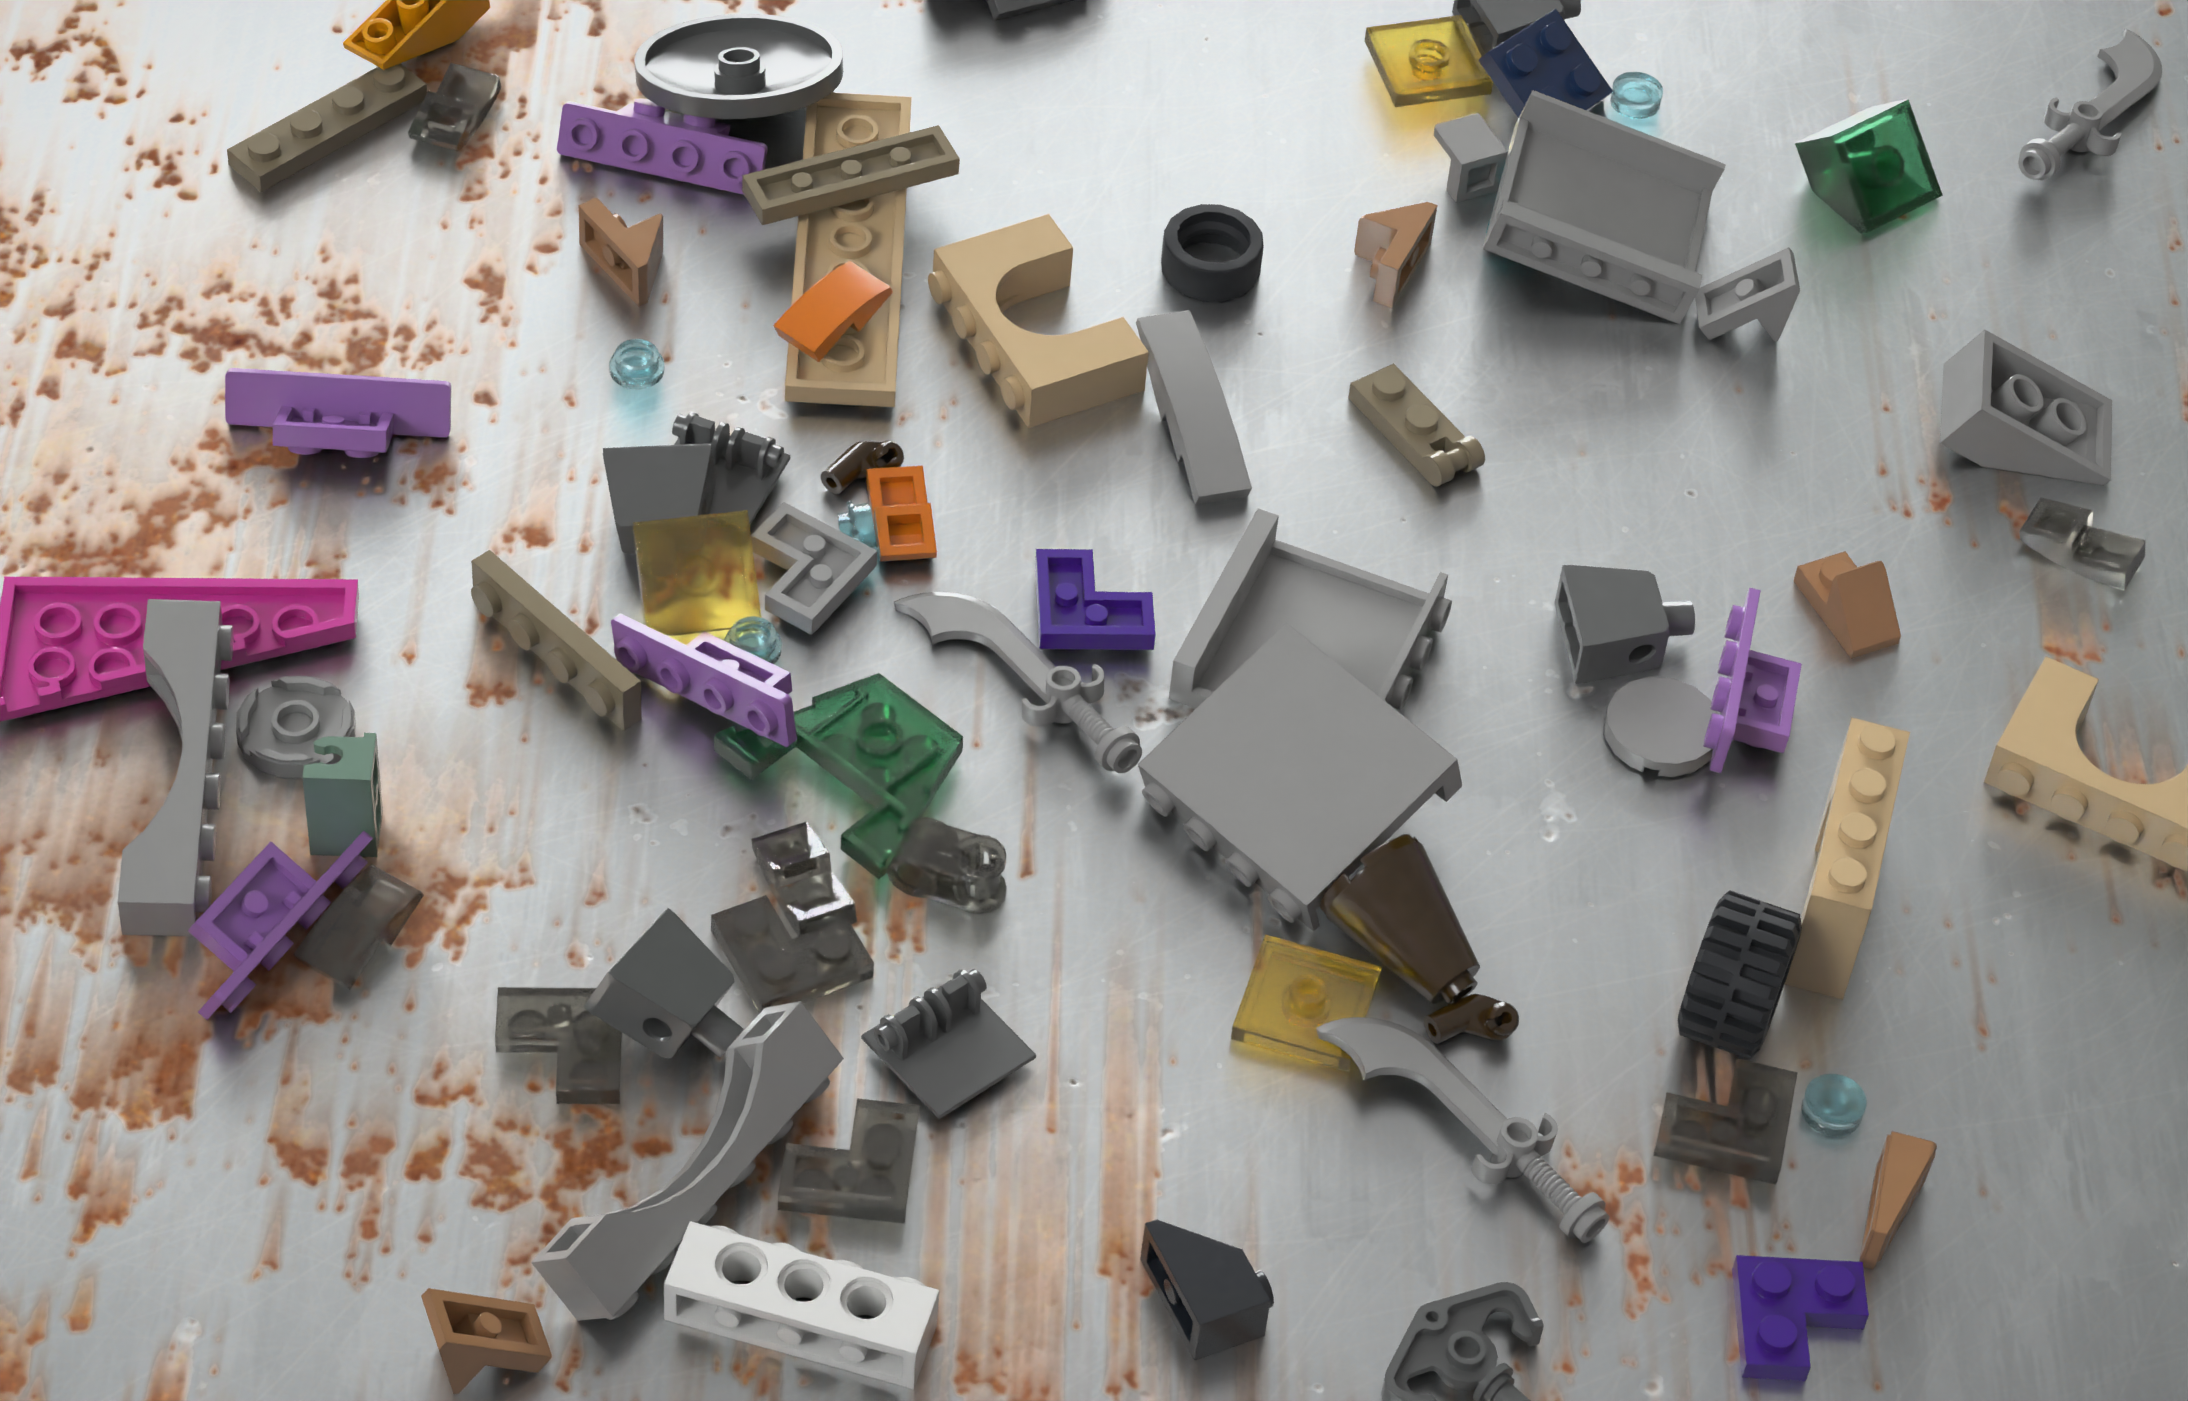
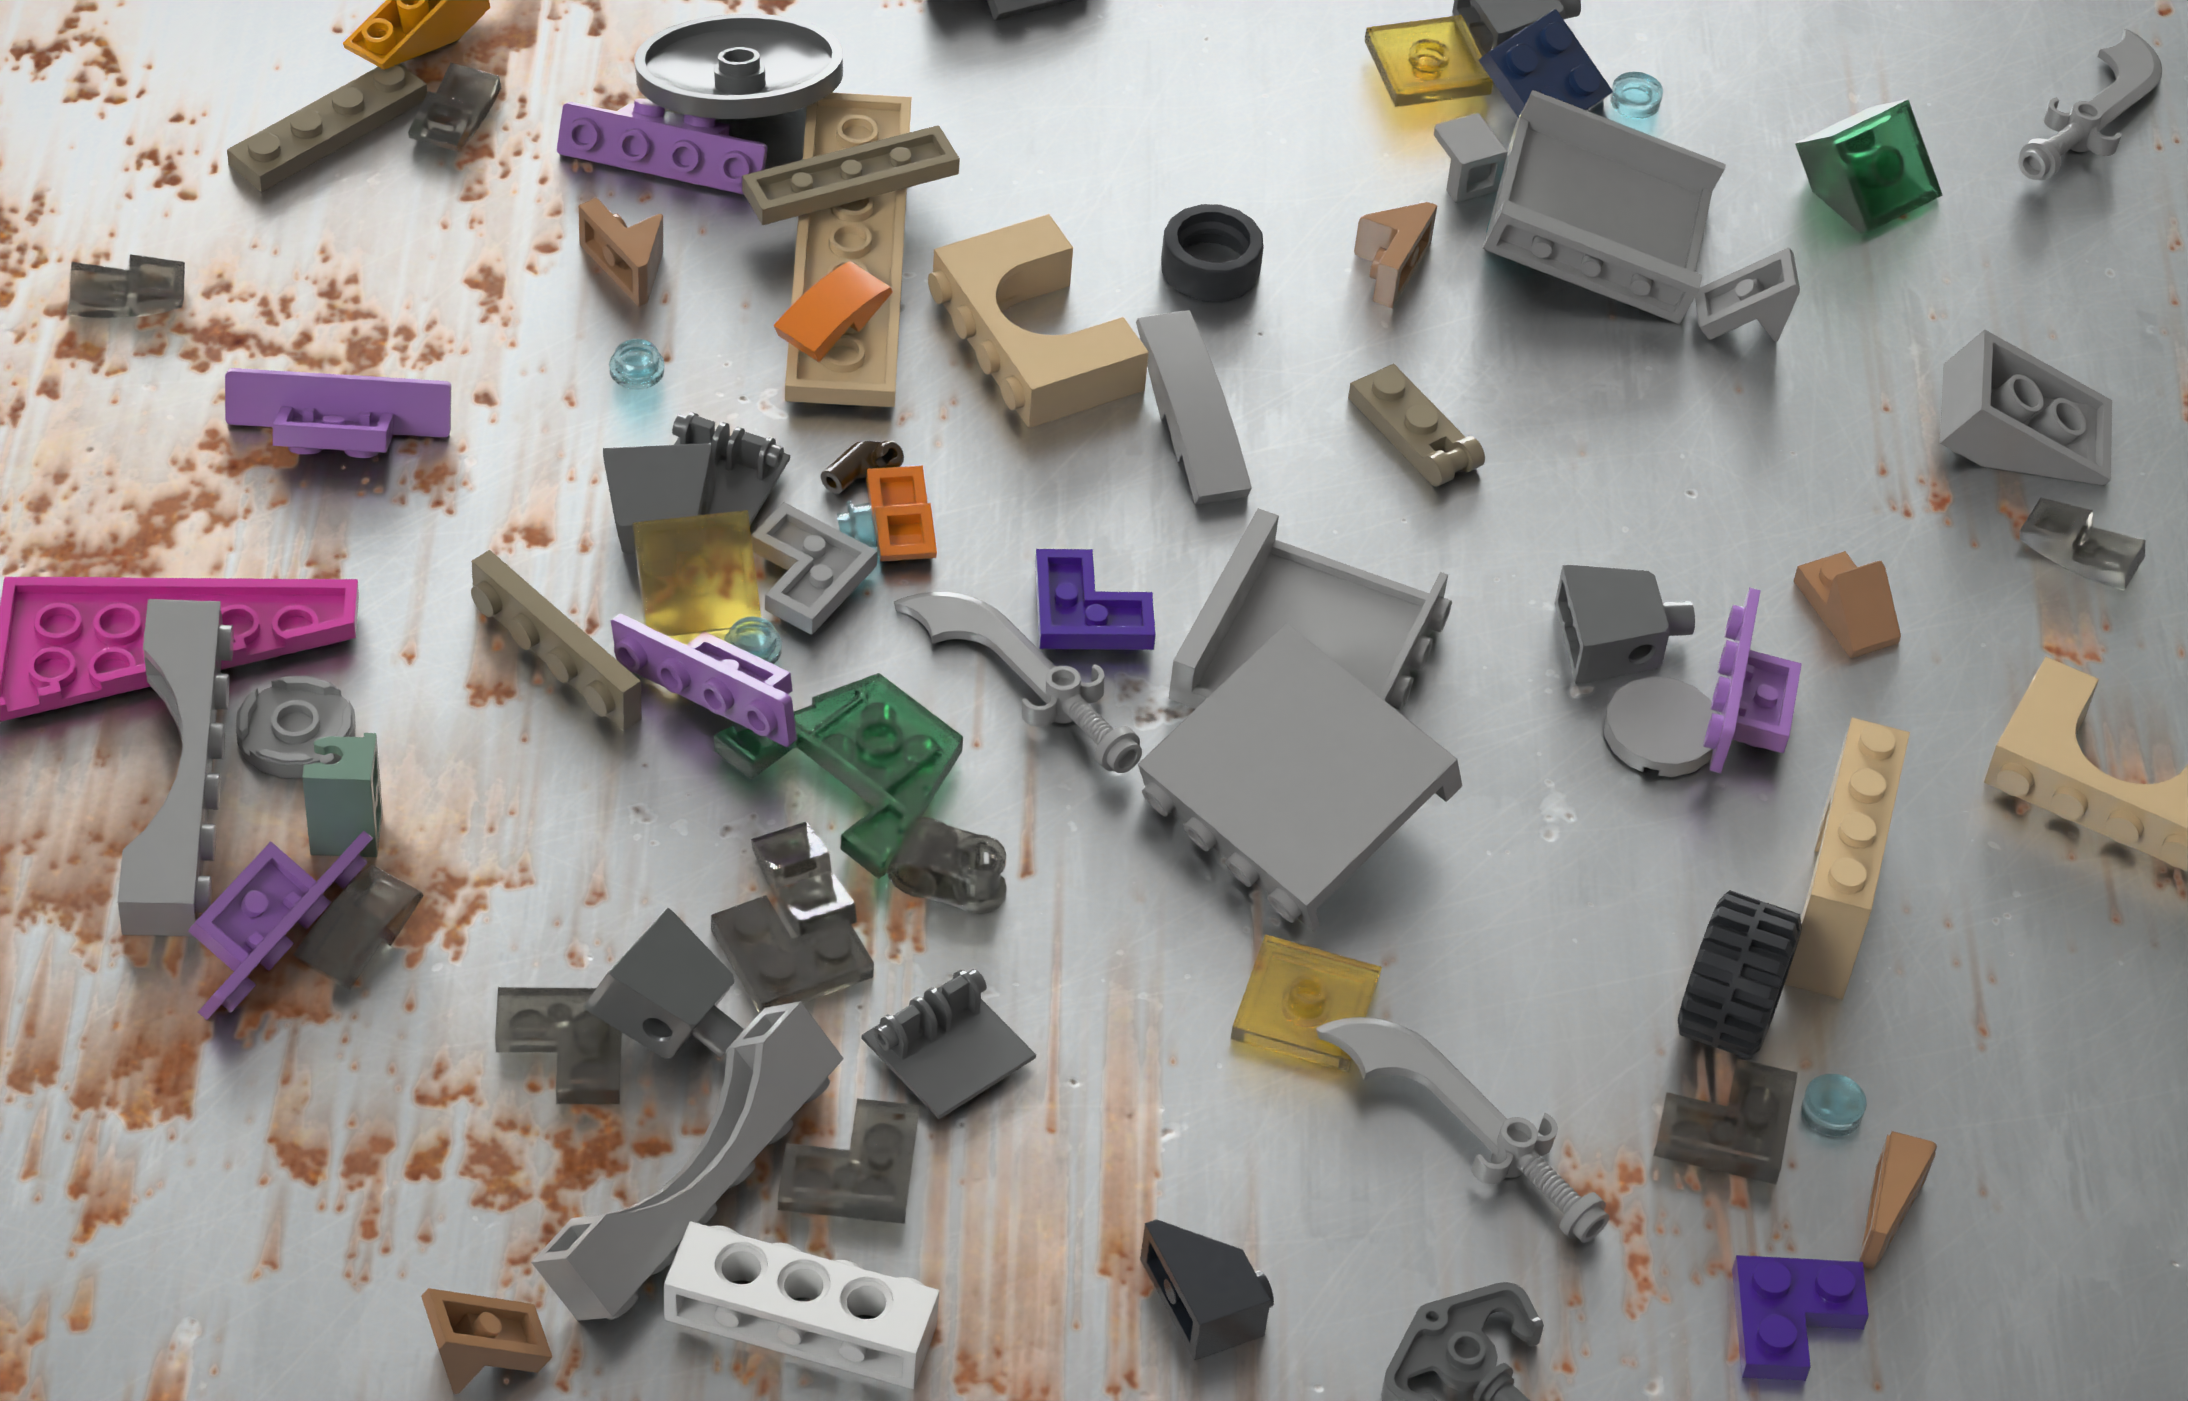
(142, 289): none -> clear smoke slope
(1405, 920): dark brown cone -> none
(1473, 1015): dark brown arm -> none

